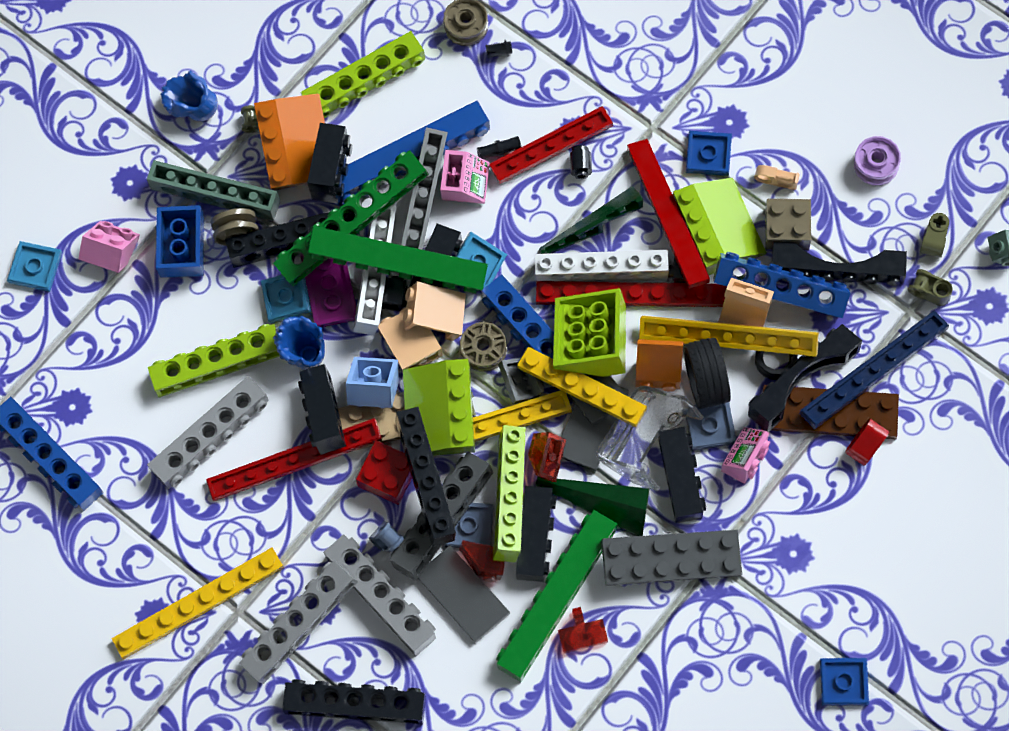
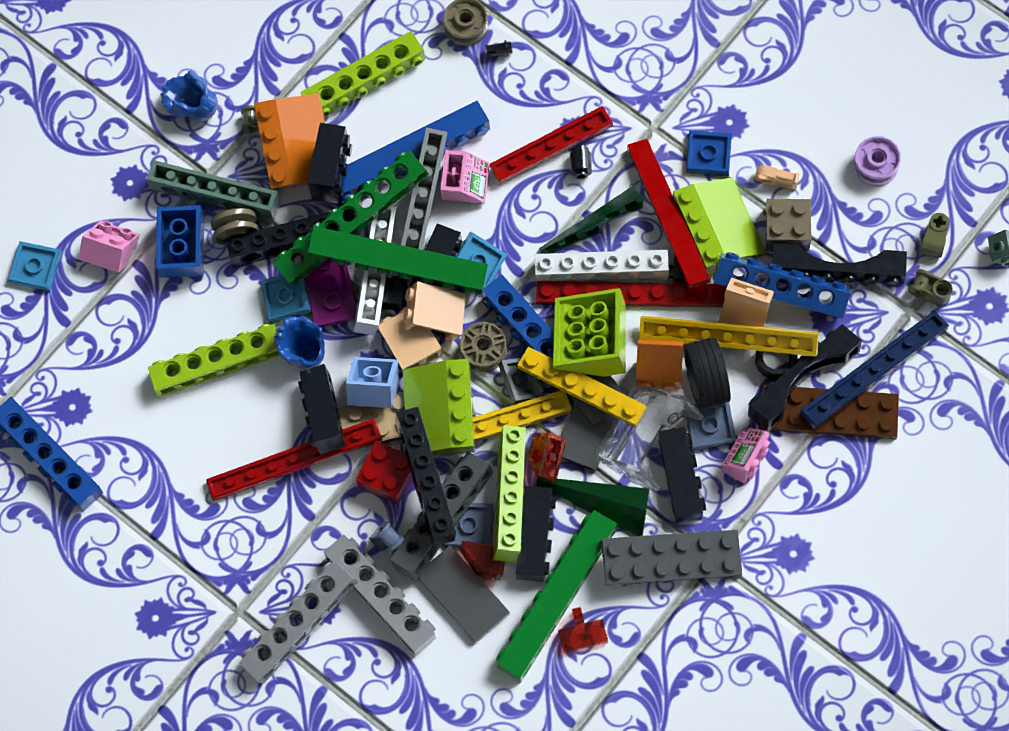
(195, 435): light grey brick -> none
(197, 603): yellow plate -> none
(411, 714): black brick -> none
(499, 148): black pin -> none
(844, 682): blue tile -> none
(866, 442): red beam -> none

